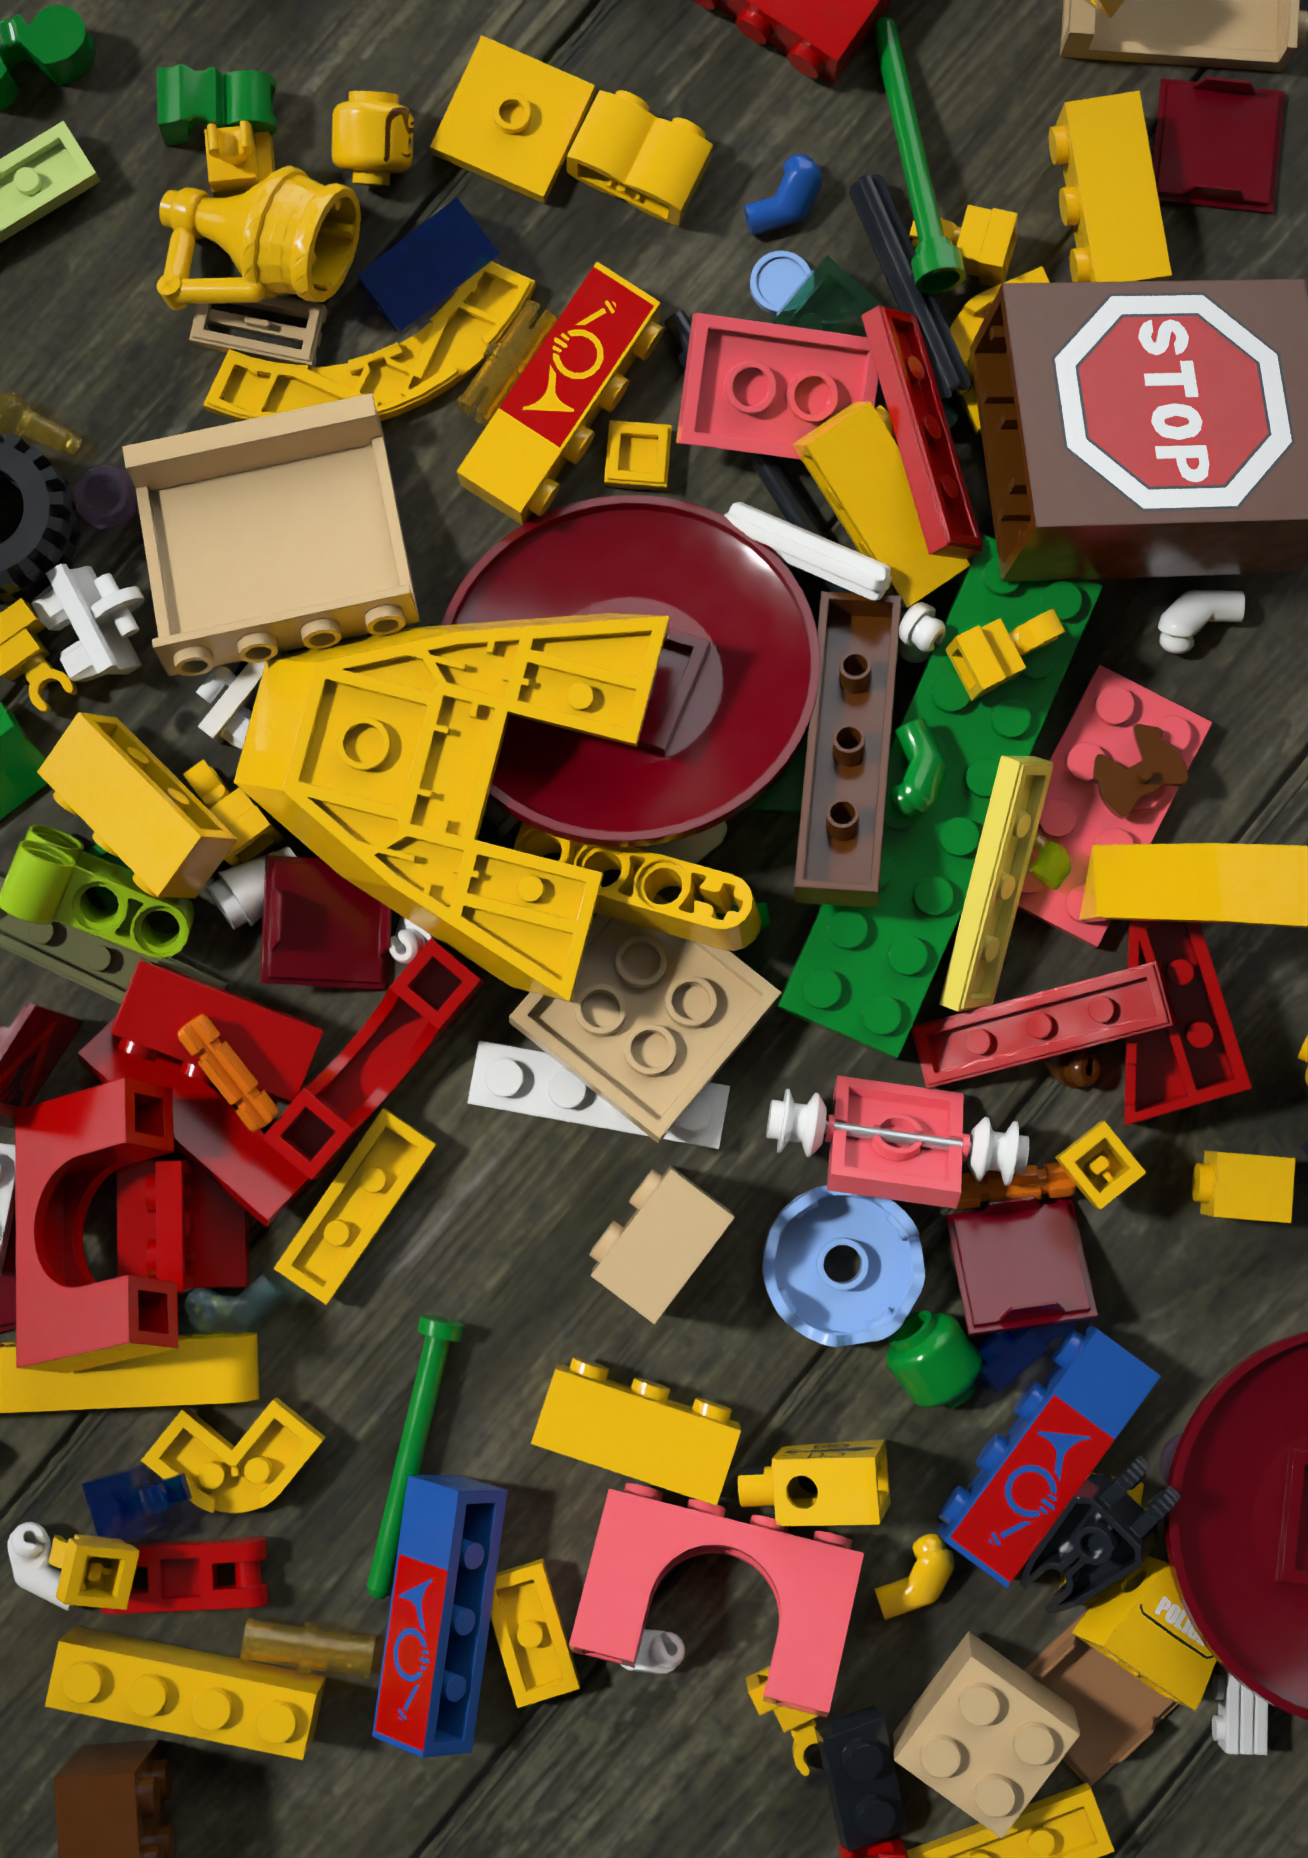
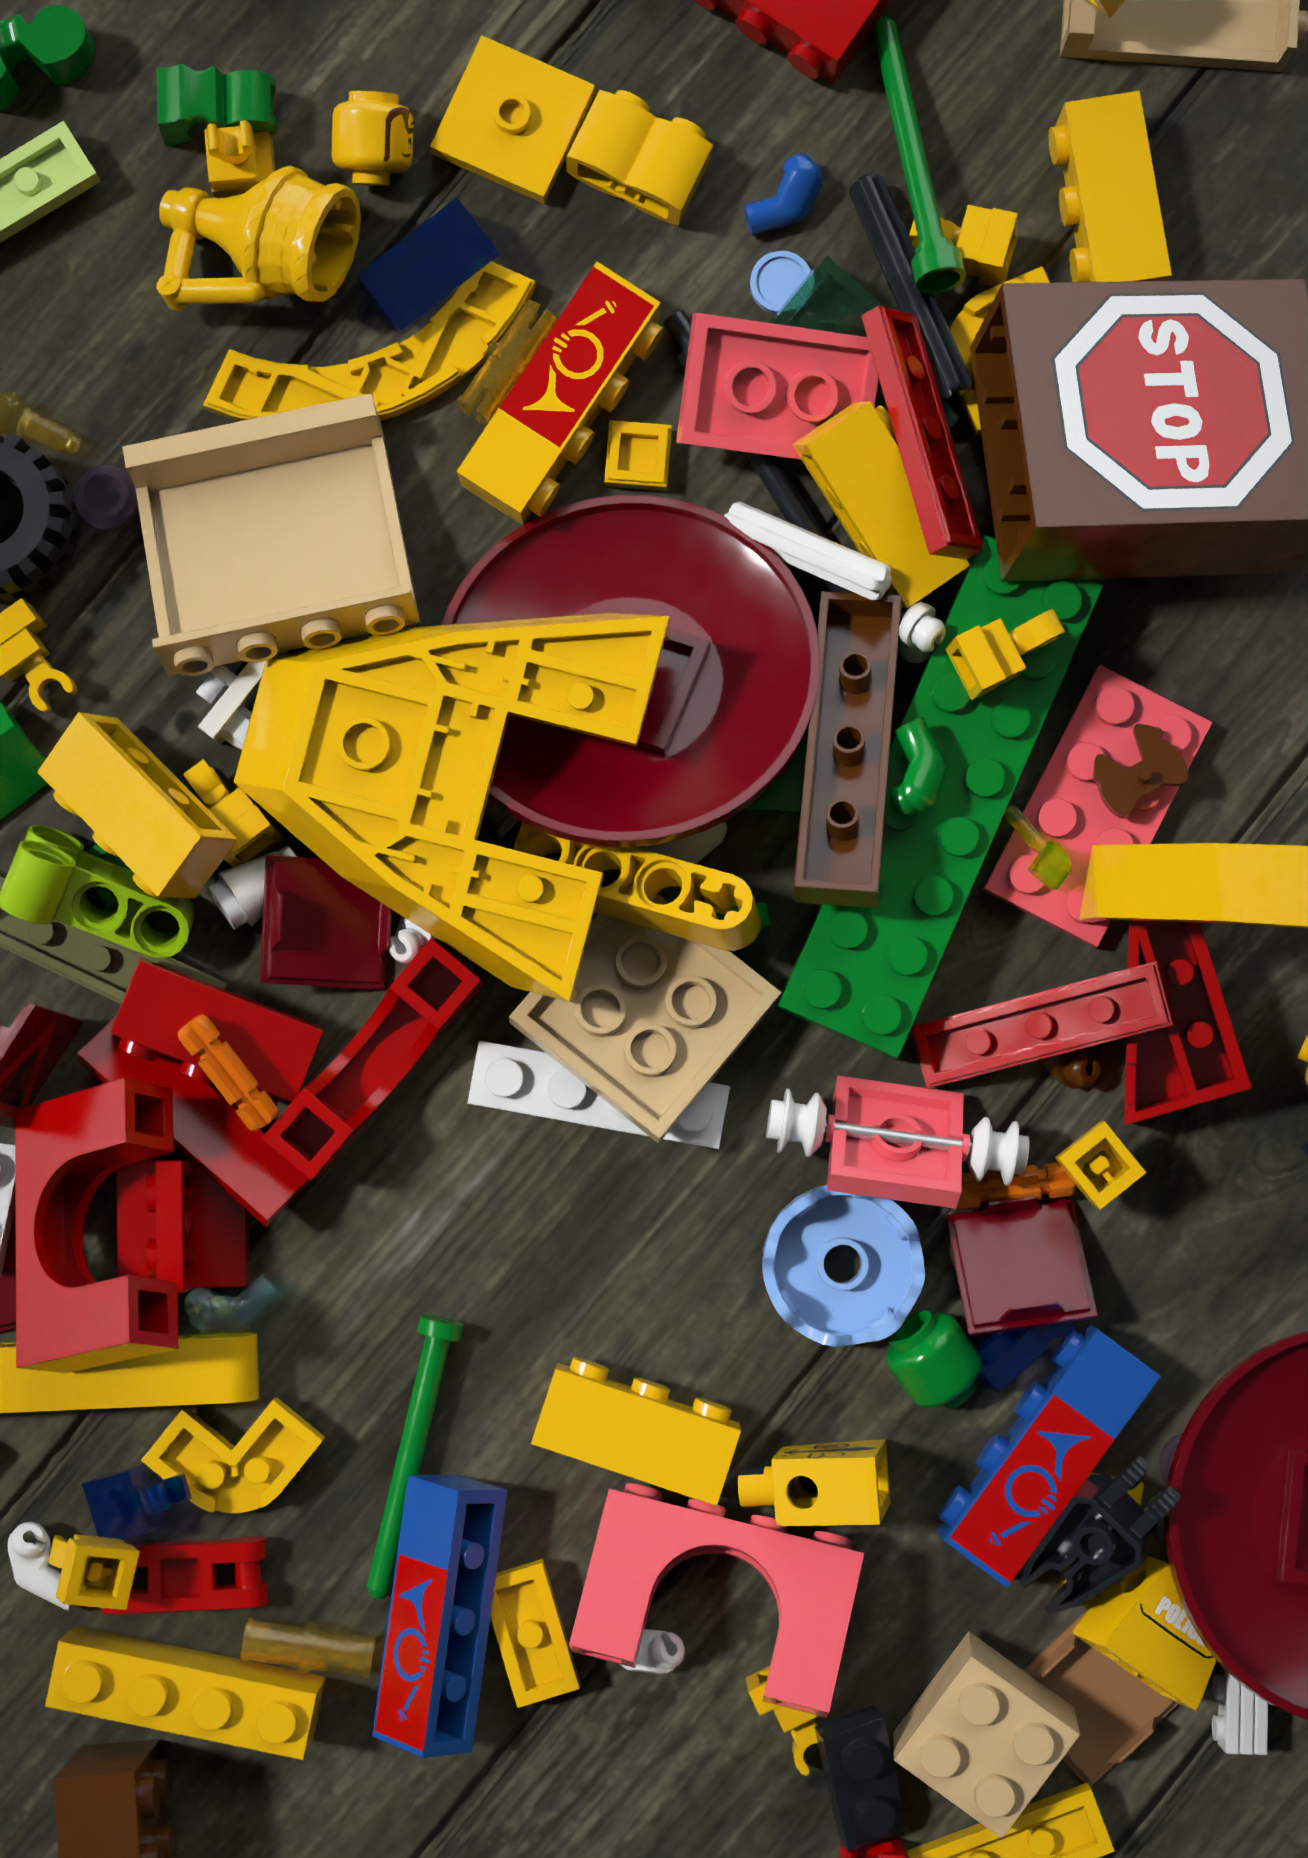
(99, 617): white hips -> none
(308, 336): tan tile -> none
(355, 1206): yellow plate -> none
(660, 1243): tan brick -> none
(924, 1582): yellow arm -> none
(996, 882): light yellow tile -> none
(1193, 611): white arm -> none
(1217, 144): dark red piece -> none
(1245, 1186): yellow brick -> none

